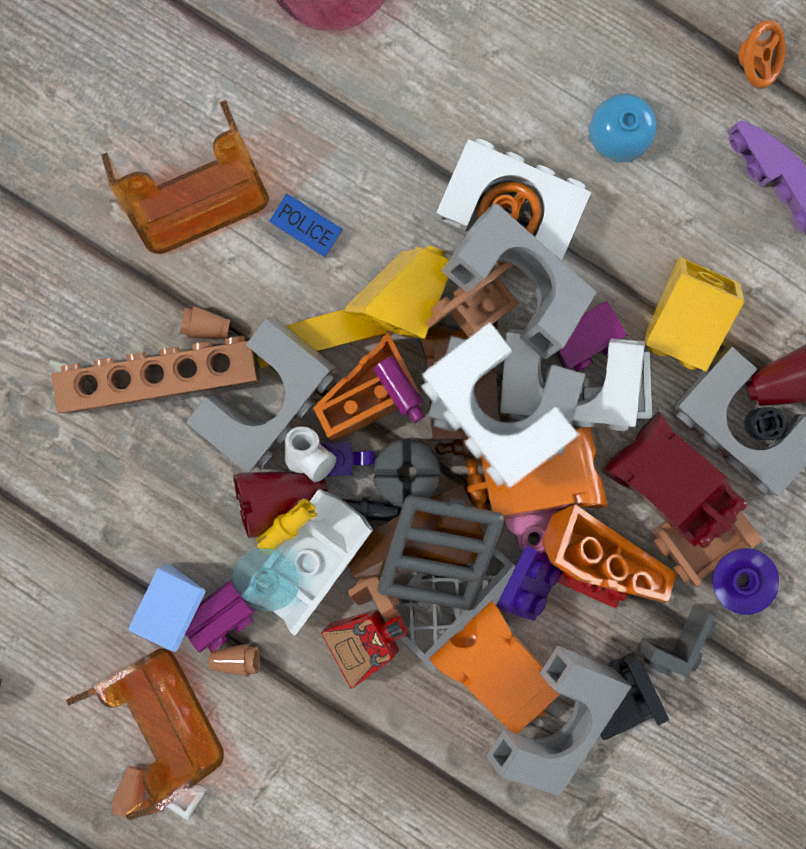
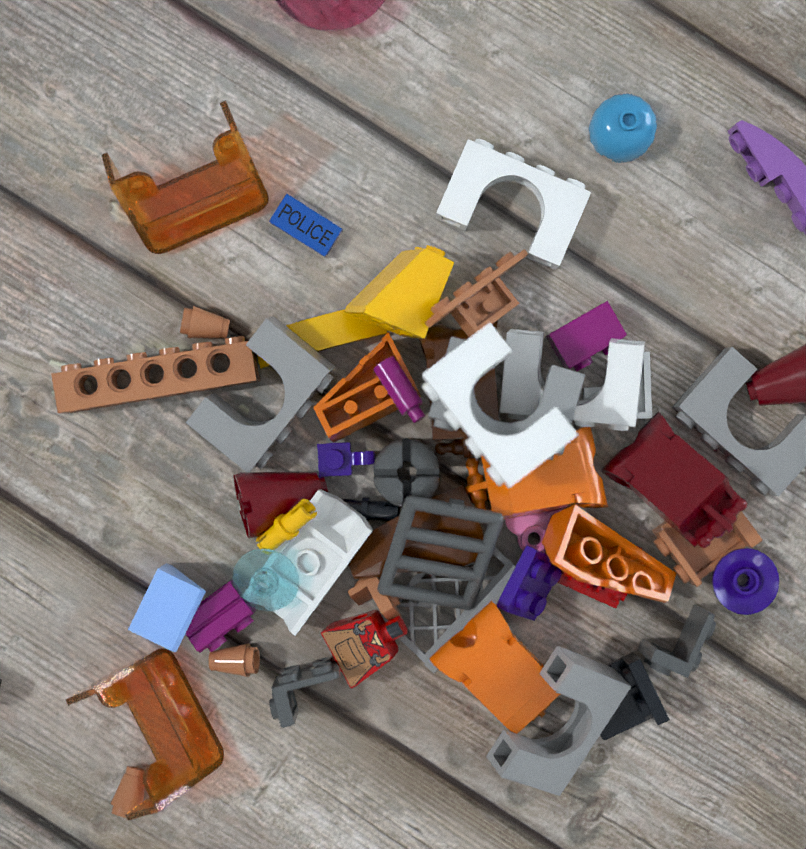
(187, 802): white tile -> none
(283, 701): none -> dark grey bracket
(306, 455): white piece -> none
(507, 201): orange piece -> none
(559, 290): light grey arch -> none
(693, 315): yellow slope -> none
(758, 422): black wheel -> none
(759, 54): orange piece -> none

